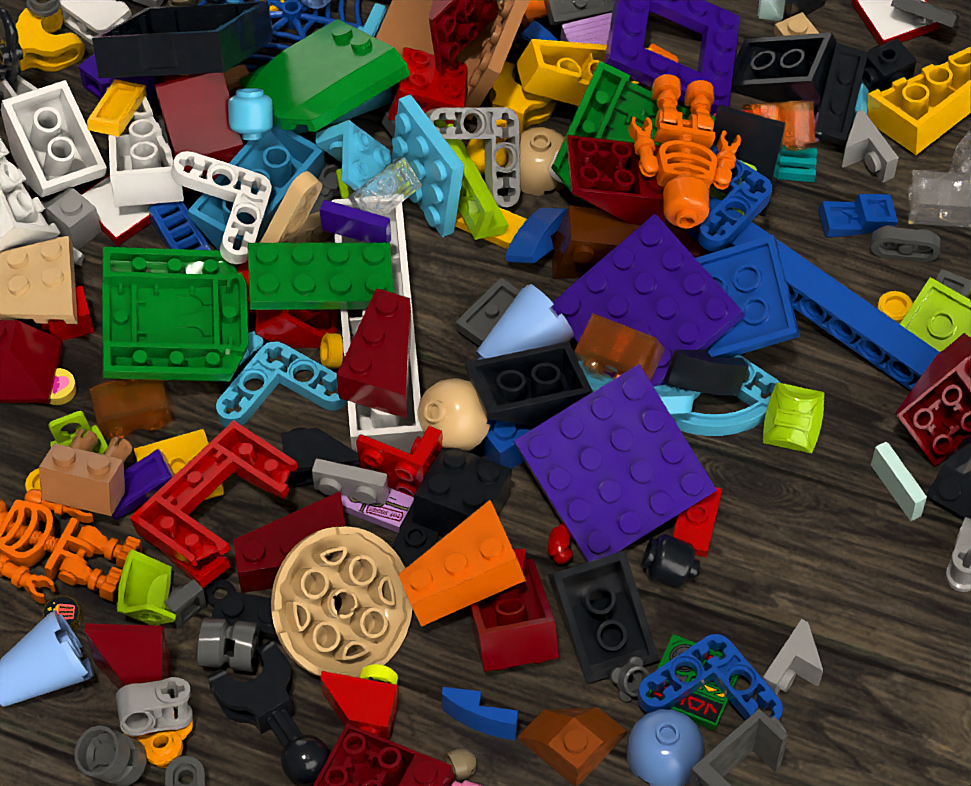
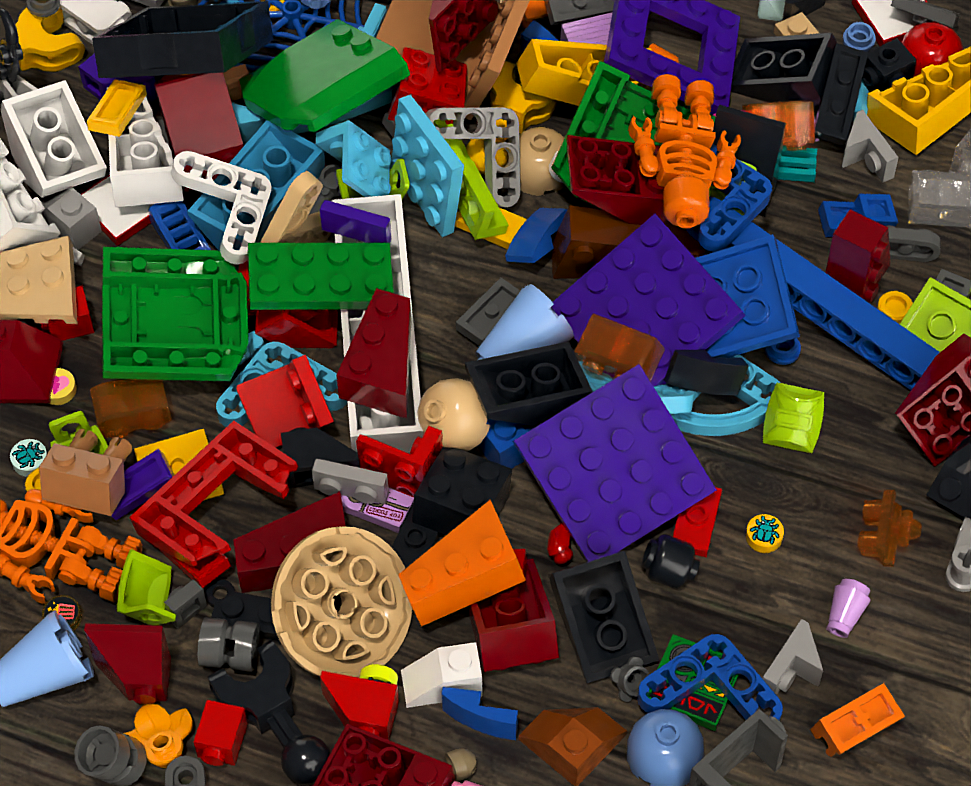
(27, 456): none -> tile
(150, 707): light grey piece -> none
(220, 733): none -> red brick
(250, 113): medium azure head -> none
(284, 401): none -> red bracket
(331, 350): yellow tile -> none
(386, 189): clear plate -> none
(444, 667): none -> white slope
(764, 533): none -> tile
(784, 357): none -> blue plate
(847, 606): none -> lavender cone
(858, 720): none -> orange hinge
(859, 36): none -> medium blue plate
(859, 254): none -> dark red wedge
(894, 528): none -> clear orange hips
(898, 481): light aqua tile -> none
(931, 44): none -> red cylinder

